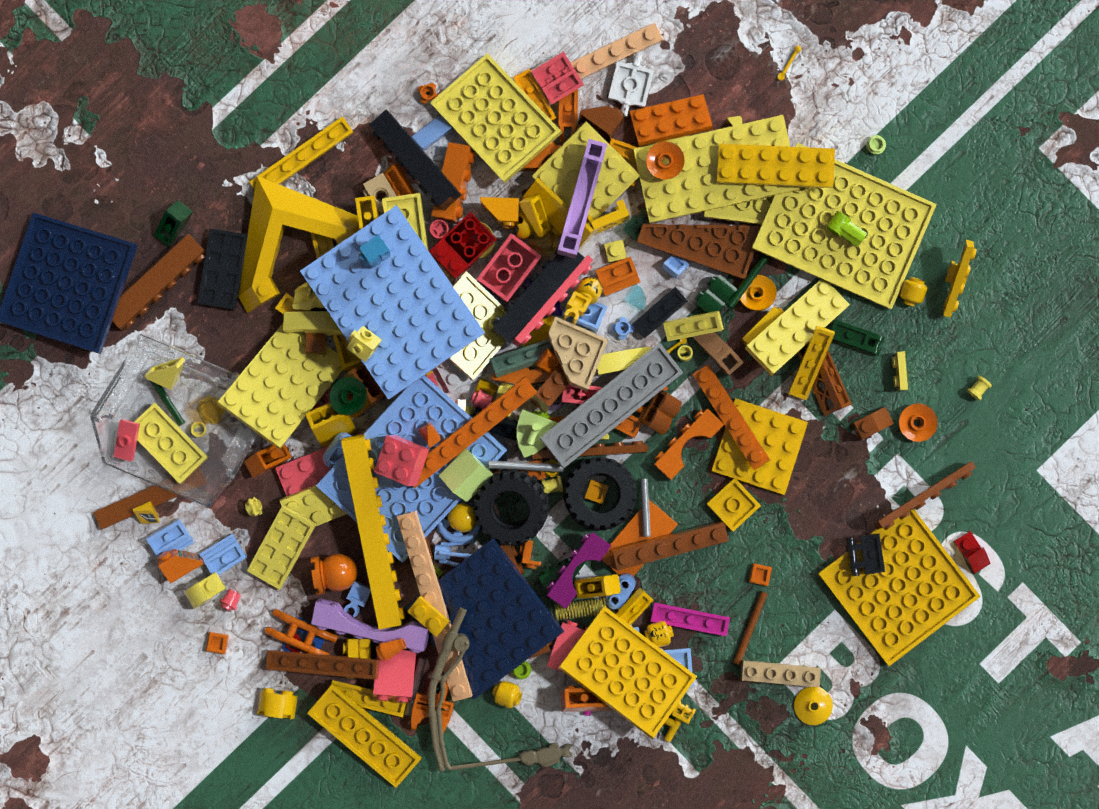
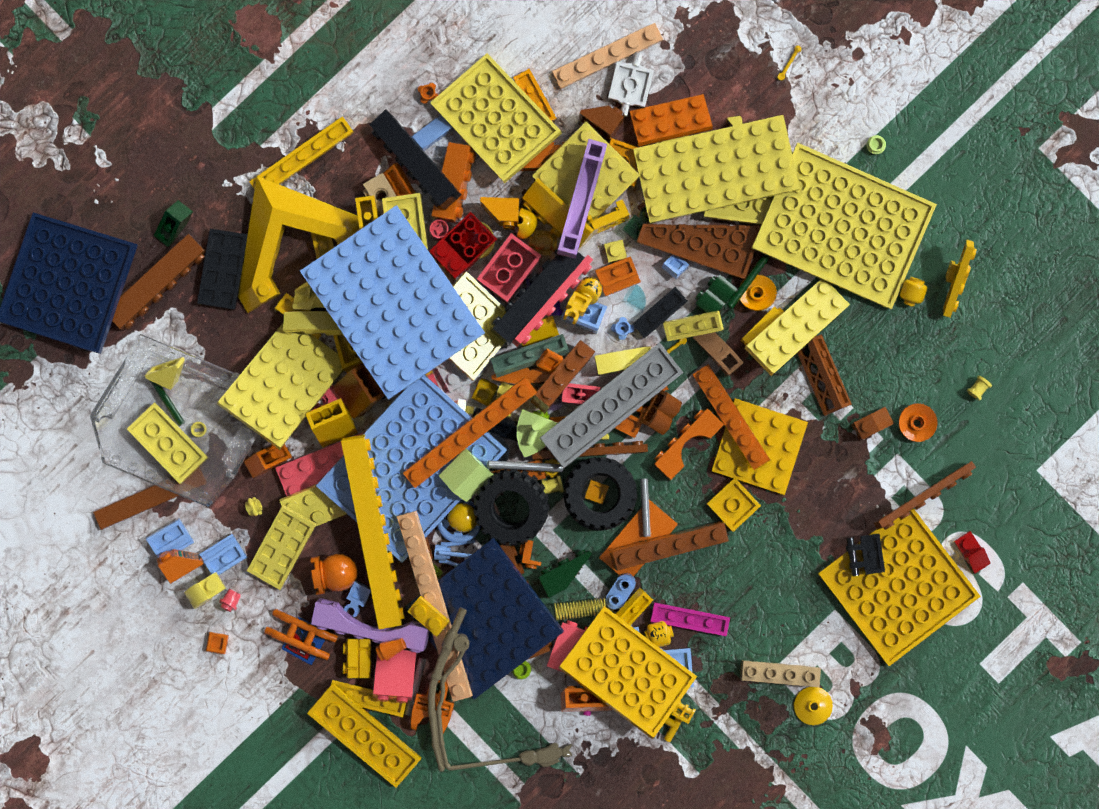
(126, 440): coral plate -> none
(146, 513): yellow slope -> none
(209, 410): clear yellow head -> none
(277, 704): yellow cylinder -> none
(314, 343): dark orange tile -> none
(322, 664): dark orange plate -> none
(334, 449): light blue plate -> none
(340, 392): dark green dish -> none
(363, 343): light yellow brick -> none
(374, 252): dark azure brick -> none
(401, 460): coral brick -> none
(430, 434): orange slope -> none
(480, 399): coral hose -> none
(507, 694): yellow head -> none
(535, 213): yellow slope -> none
(557, 77): coral slope -> none
(568, 113): orange hinge -> none
(576, 351): tan plate -> none
(592, 549): magenta arch -> none
(597, 586): yellow brick -> none
(662, 151): orange dish -> none
(685, 350): light yellow hinge -> none
(750, 628): dark orange bar -> none
(760, 574): orange tile -> none
(776, 165): yellow plate -> none
(811, 362): yellow plate -> none
(842, 226): lime piece -> none
(856, 337): dark green plate -> none
(900, 379): light yellow plate -> none

